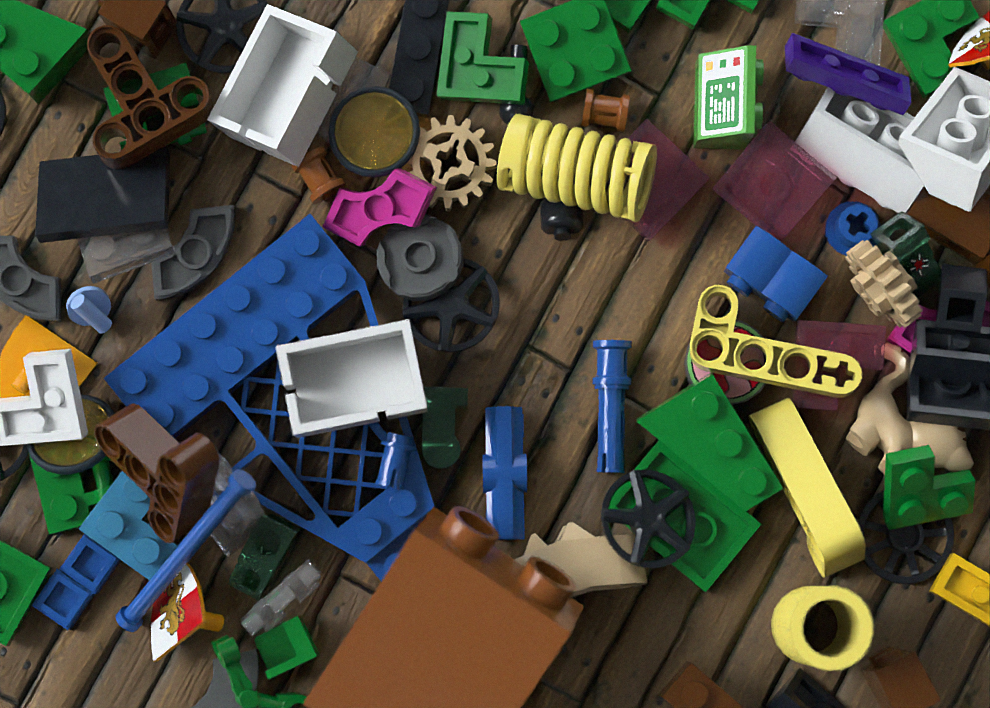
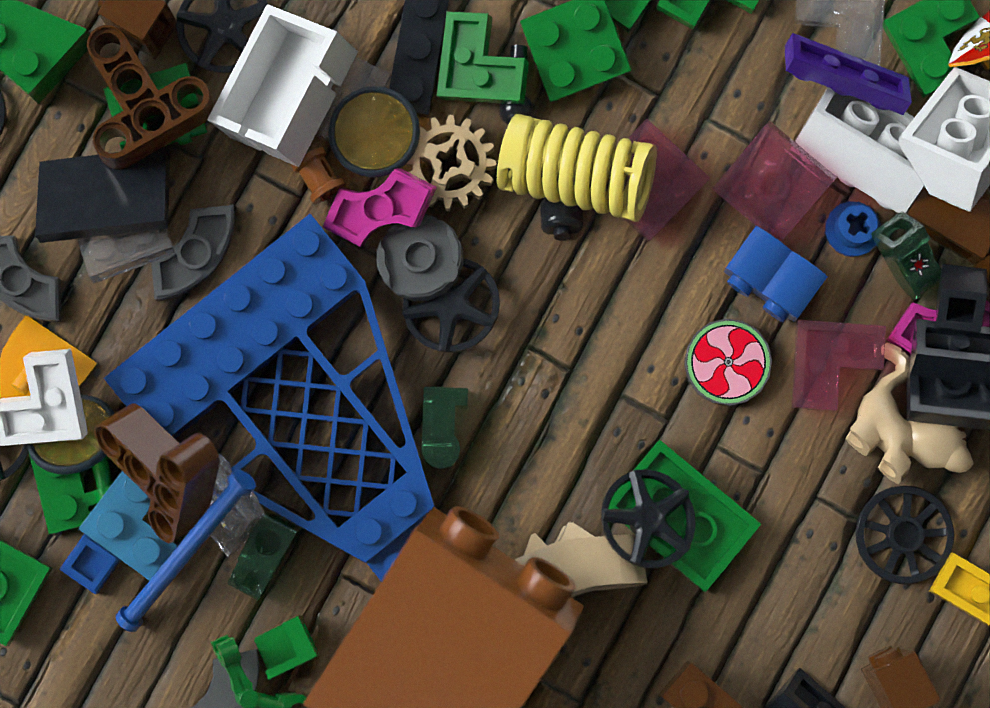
(63, 599): blue tile -> none
(90, 308): light blue plate -> none
(180, 613): shield -> none
(269, 610): clear plate -> none
(351, 378): white piece -> none
(395, 459): blue pin -> none
(505, 471): blue piece -> none
(605, 110): dark orange bush -> none
(611, 387): blue pin -> none
(713, 441): green wedge -> none
(726, 98): slope -> none
(775, 353): light yellow beam -> none
(809, 487): light yellow beam -> none
(853, 624): light yellow piece -> none
(883, 284): tan gear -> none
(917, 495): green plate -> none

